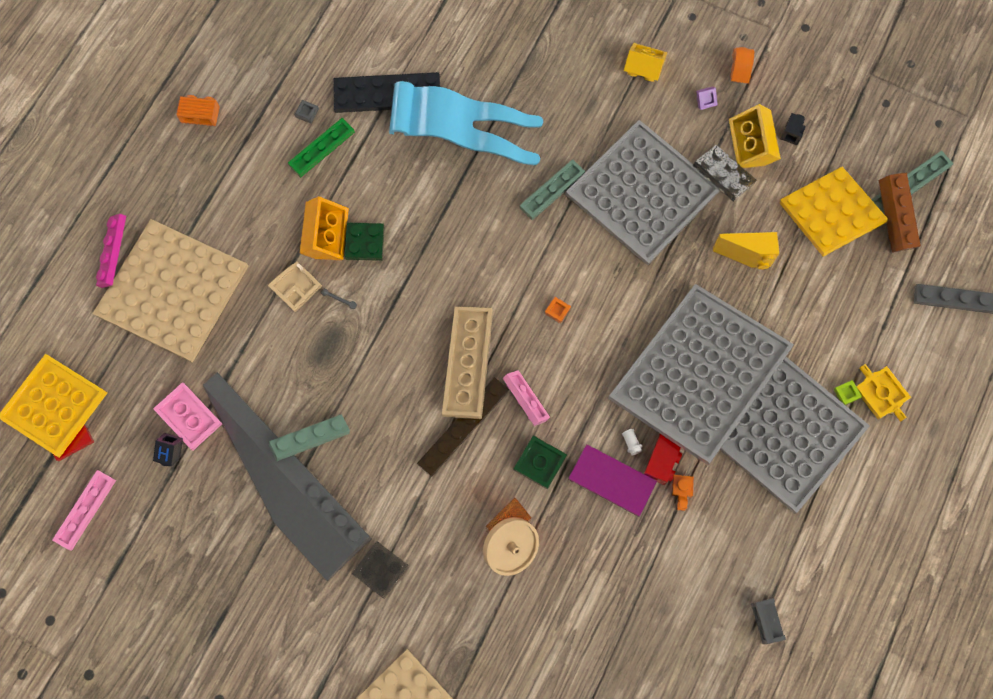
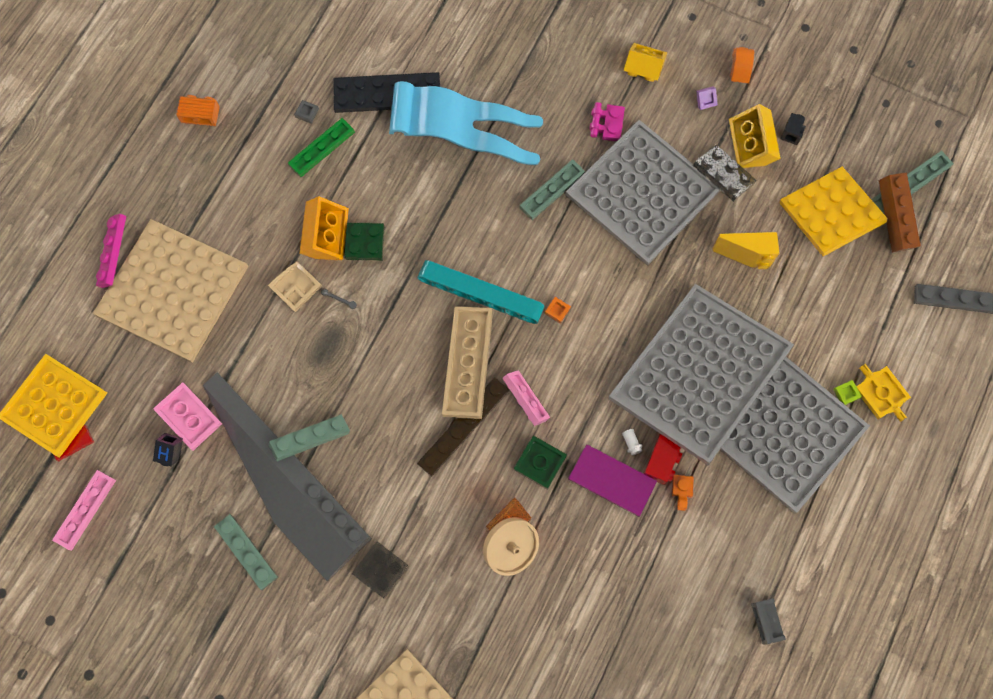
(246, 552): none -> sand green plate
(481, 292): none -> teal beam
(613, 122): none -> dark pink plate

